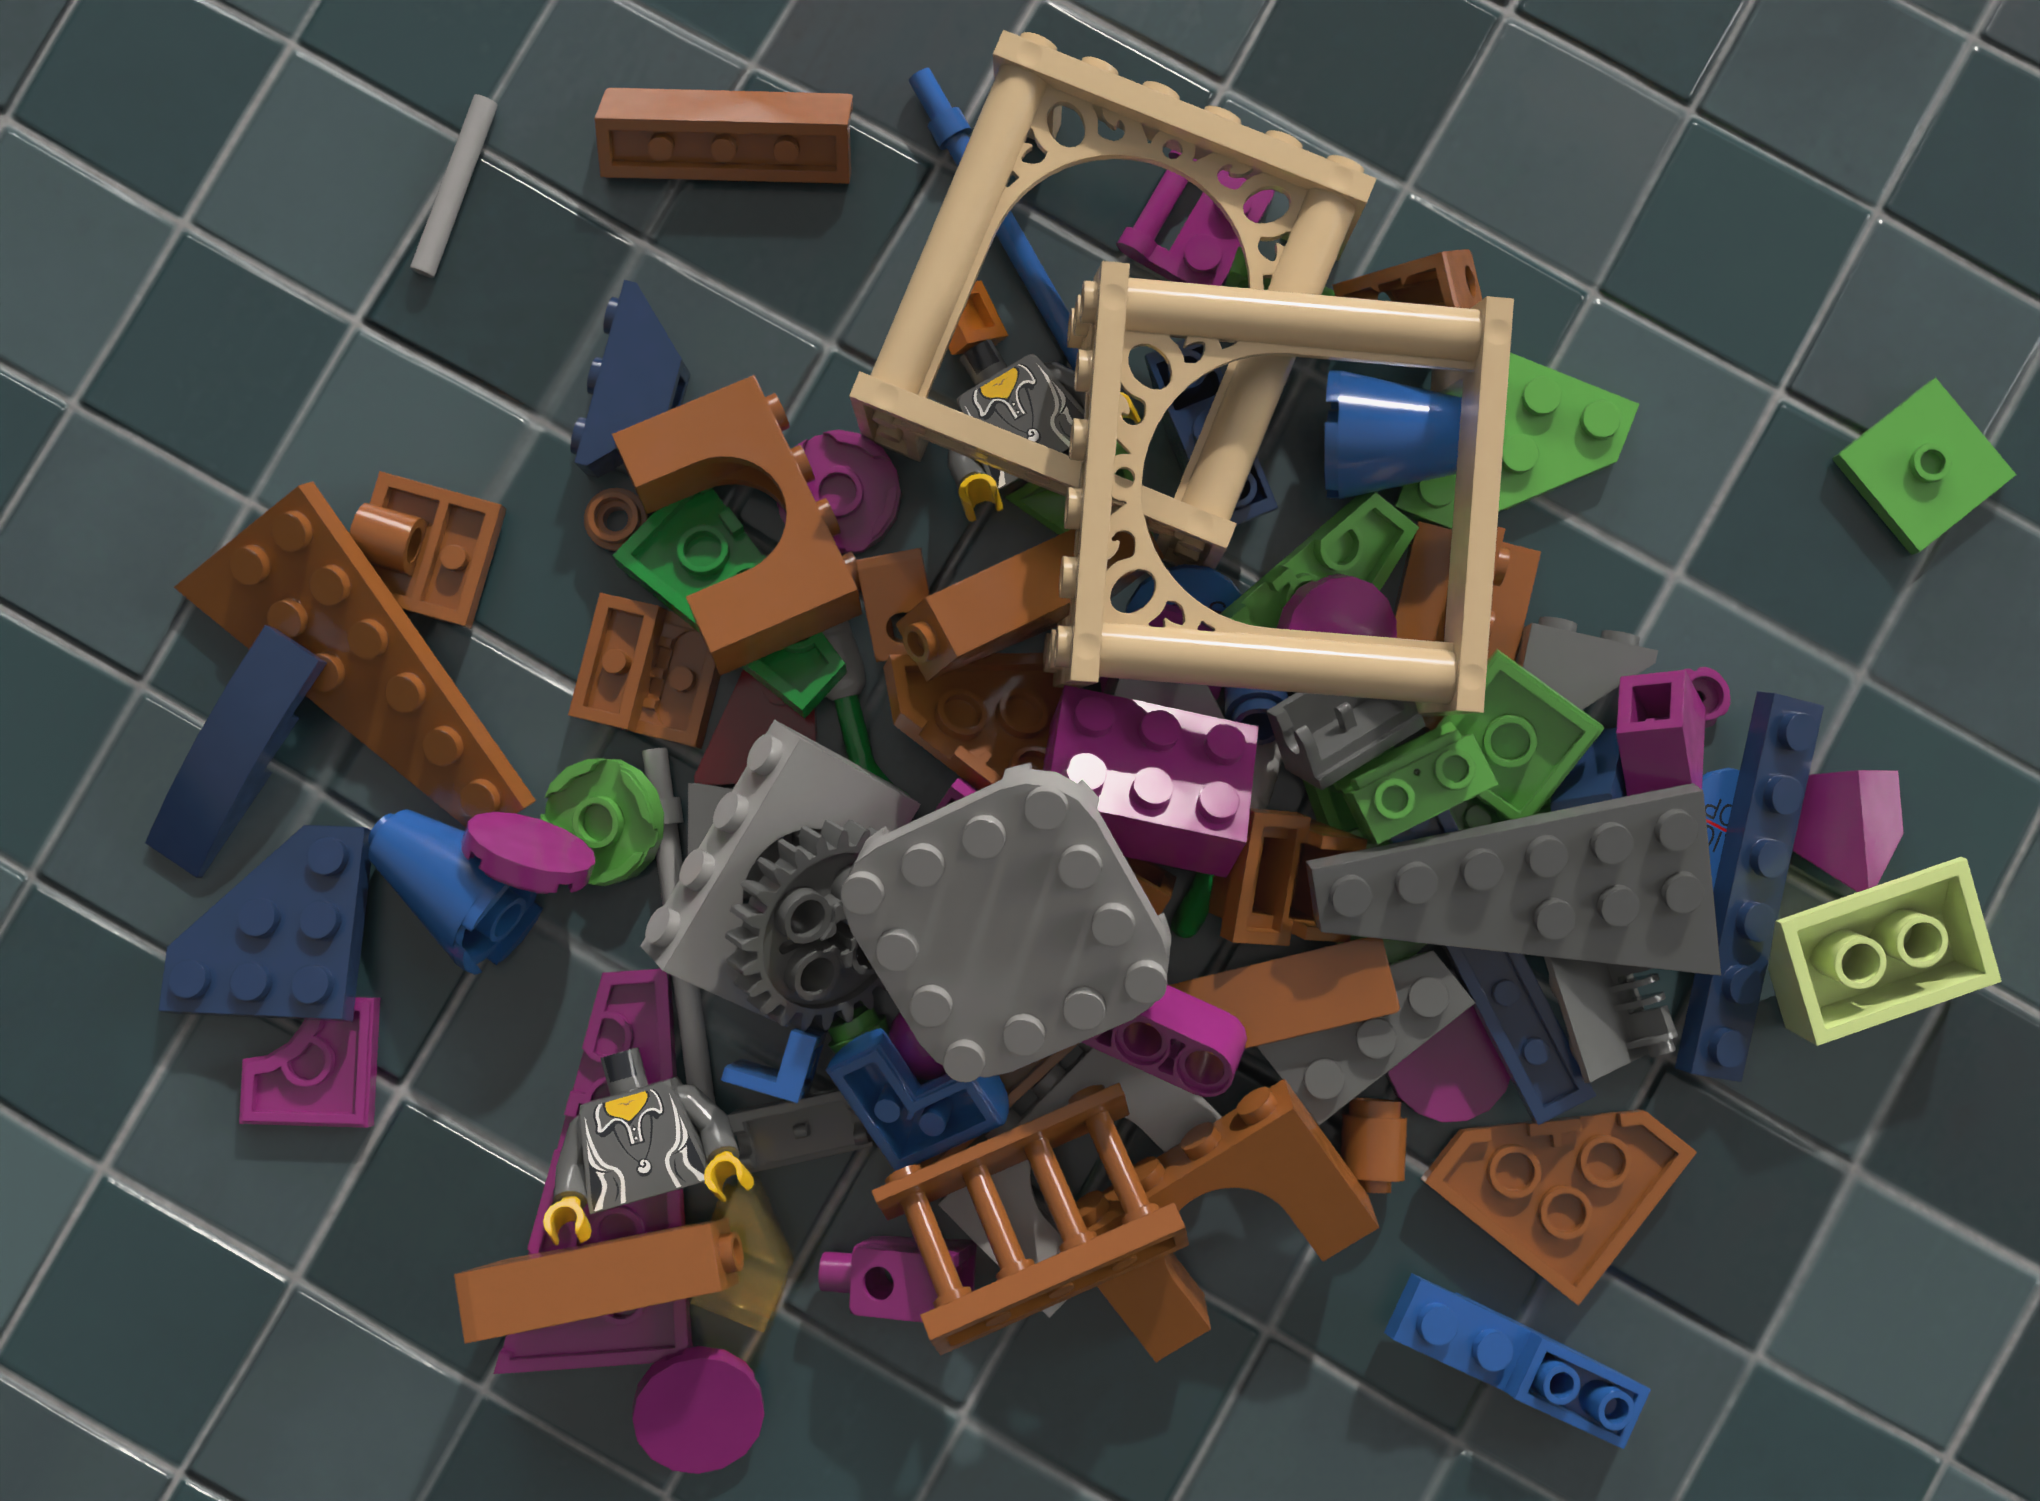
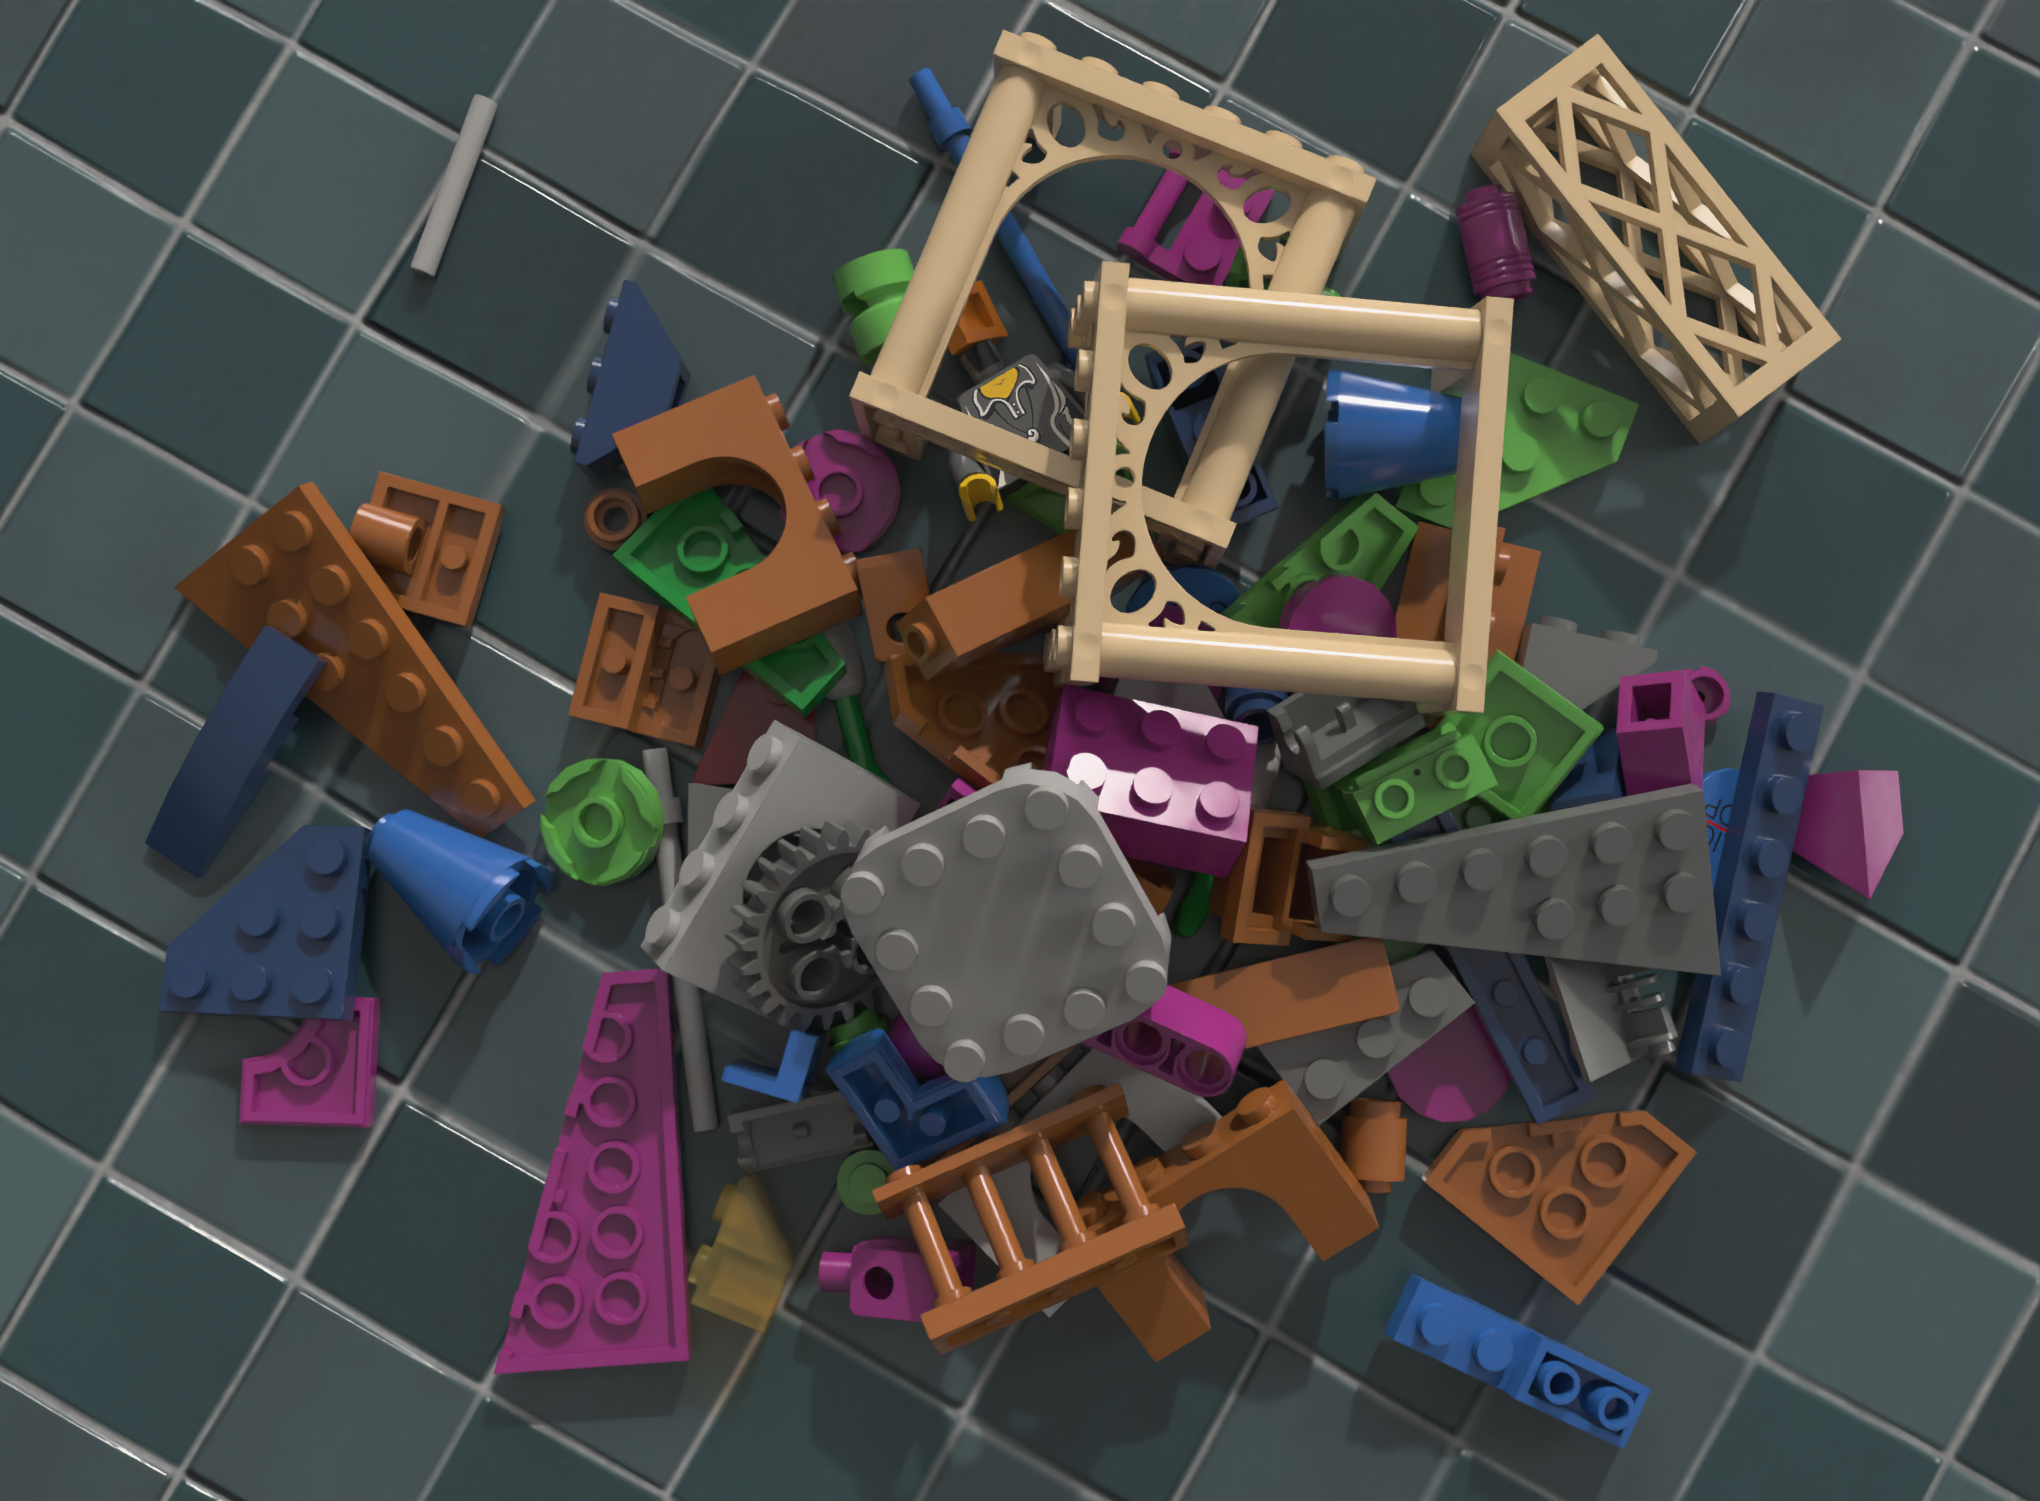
(527, 852): magenta tile -> none
(597, 1279): dark orange slope -> none
(640, 1146): dark grey torso -> none
(698, 1410): magenta tile -> none
(724, 135): dark orange panel -> none
(859, 1176): none -> bright green plate
(872, 293): none -> bright green wheel
(1435, 280): dark orange torso -> none
(1495, 244): none -> magenta head
(1615, 275): none -> tan piece
(1881, 953): yellowish green slope -> none
(1924, 466): bright green plate -> none

